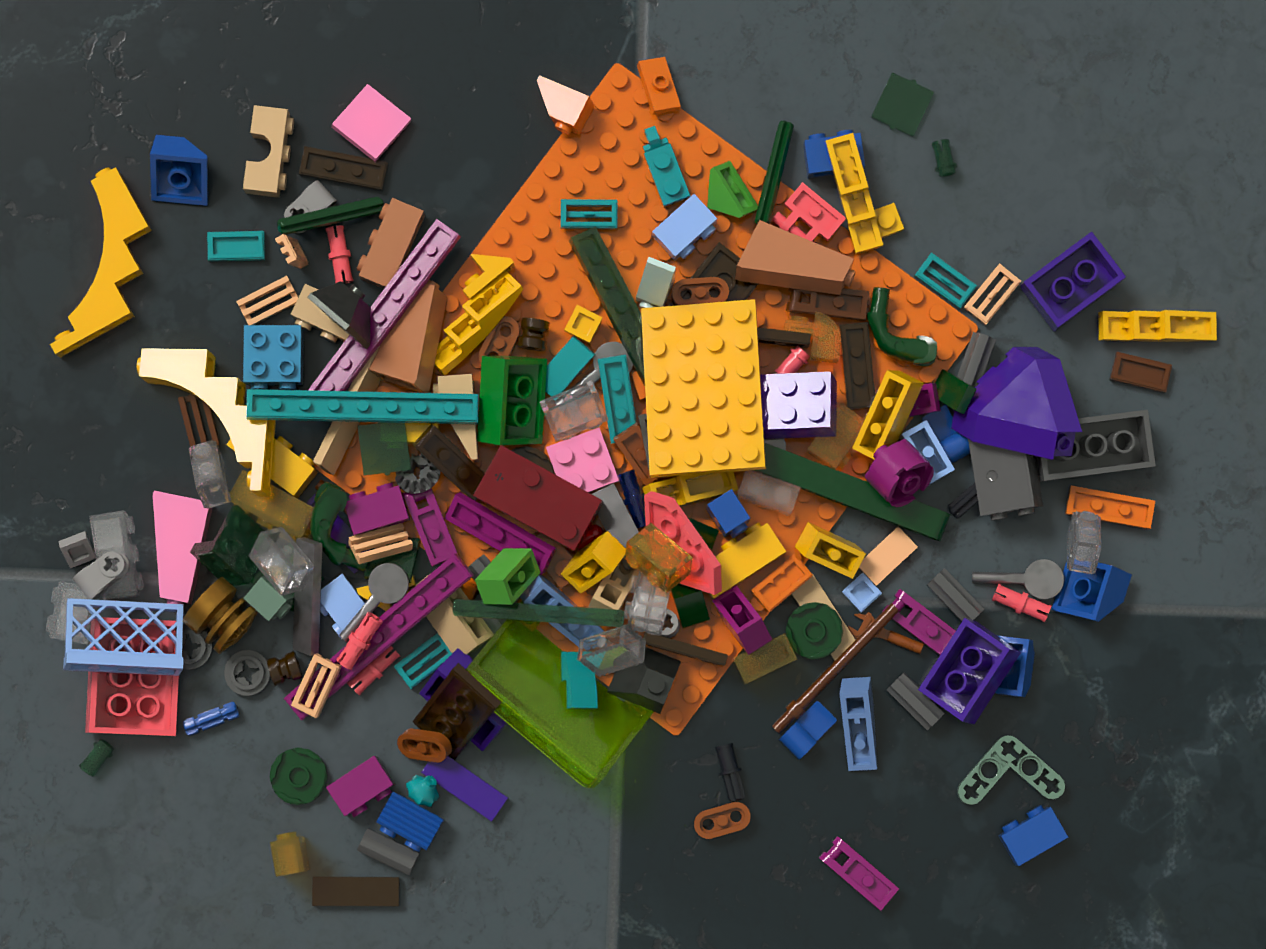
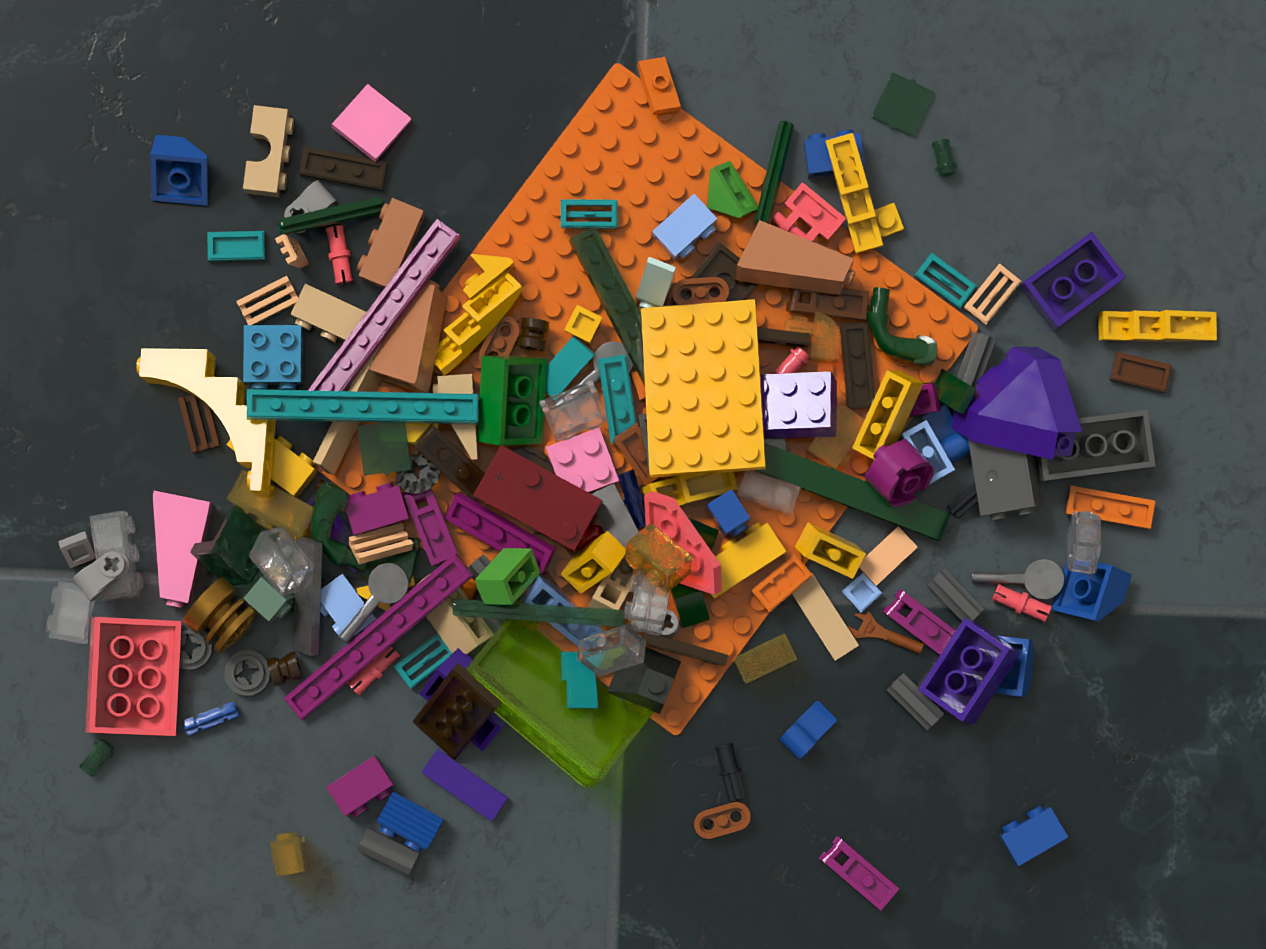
(104, 303): yellow arch -> none
(117, 660): light blue fence -> none
(209, 474): clear brick -> none
(298, 776): dark green tile -> none
(326, 664): light nougat tile -> none
(346, 309): pearl dark grey slope -> none
(355, 891): dark brown tile -> none
(359, 640): coral pin -> none
(423, 790): teal piece -> none
(424, 745): dark orange plate -> none
(565, 106): slope -> none
(664, 168): teal hinge -> none
(742, 619): magenta brick -> none
(796, 708): reddish brown bar -> none
(814, 630): dark green tile -> none
(858, 723): medium blue slope -> none
(1003, 763): sand green beam -> none

